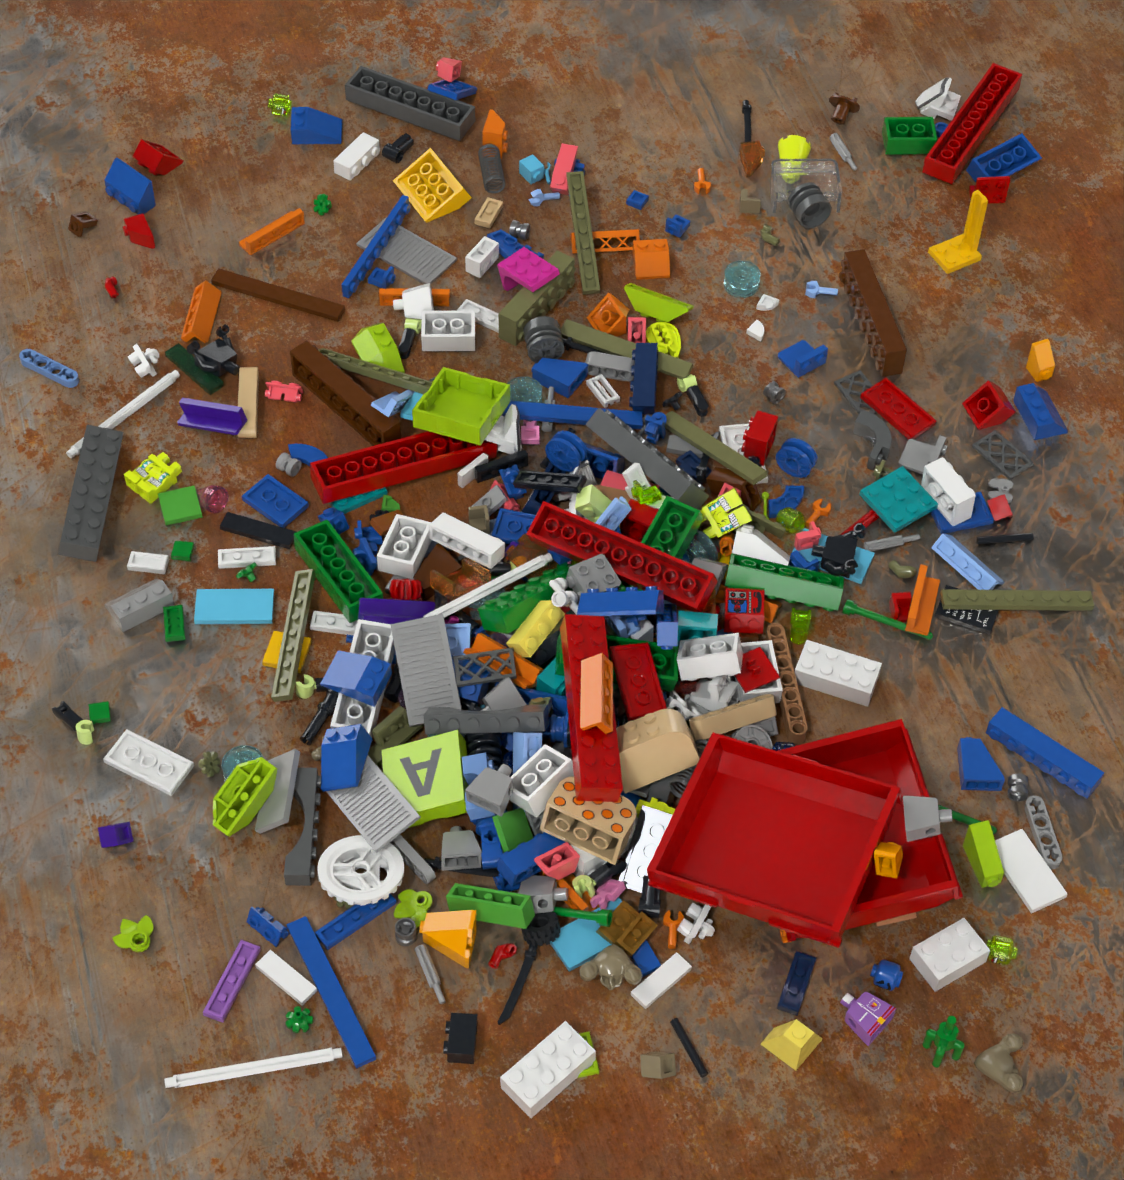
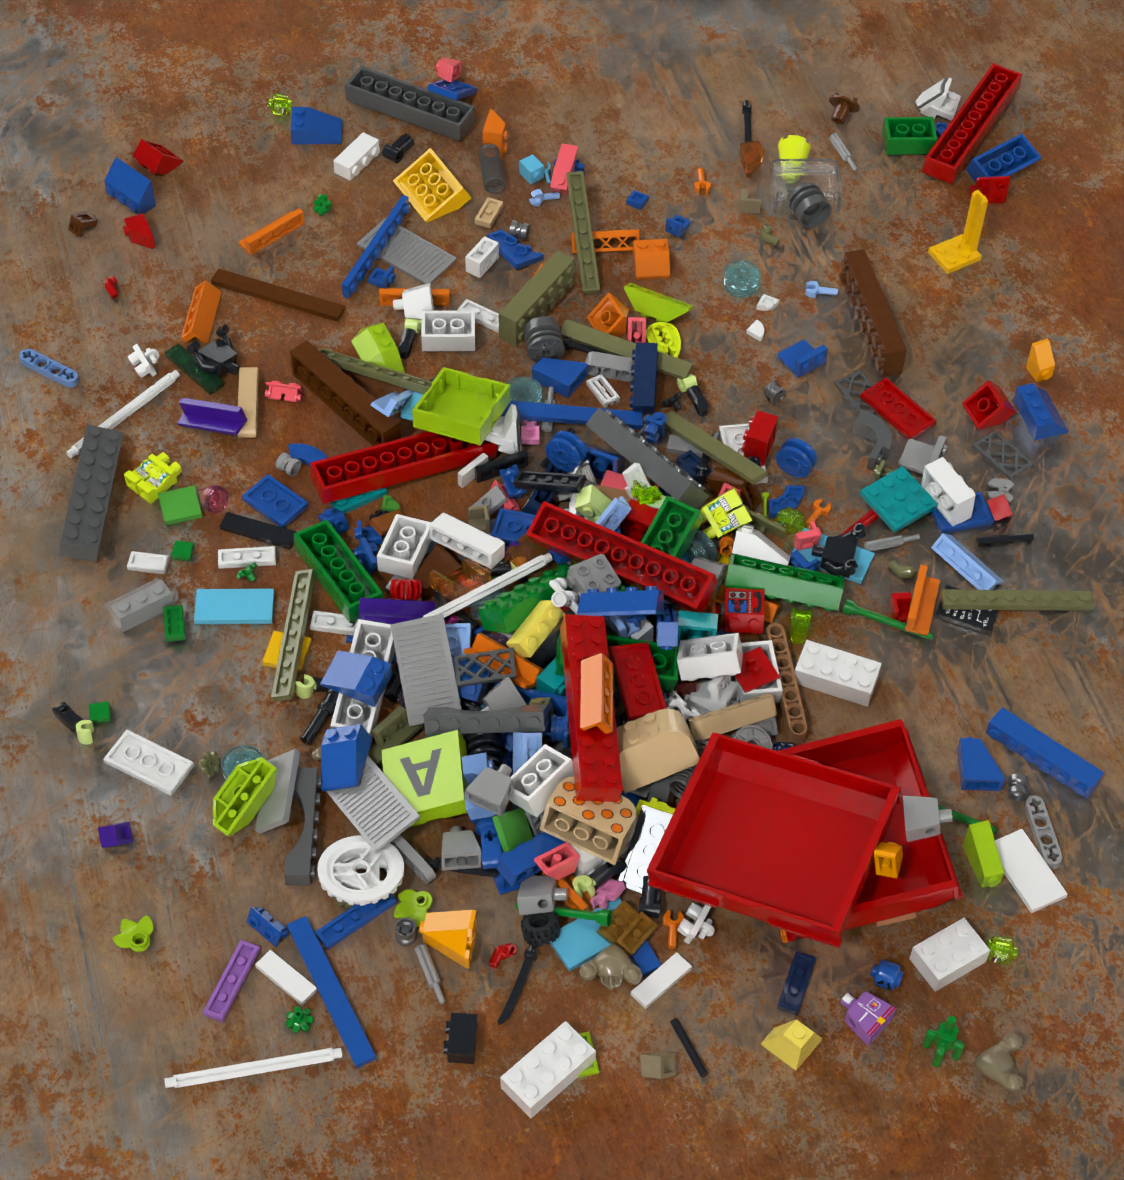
(492, 905): bright green brick -> none
(526, 269): dark pink bracket -> none

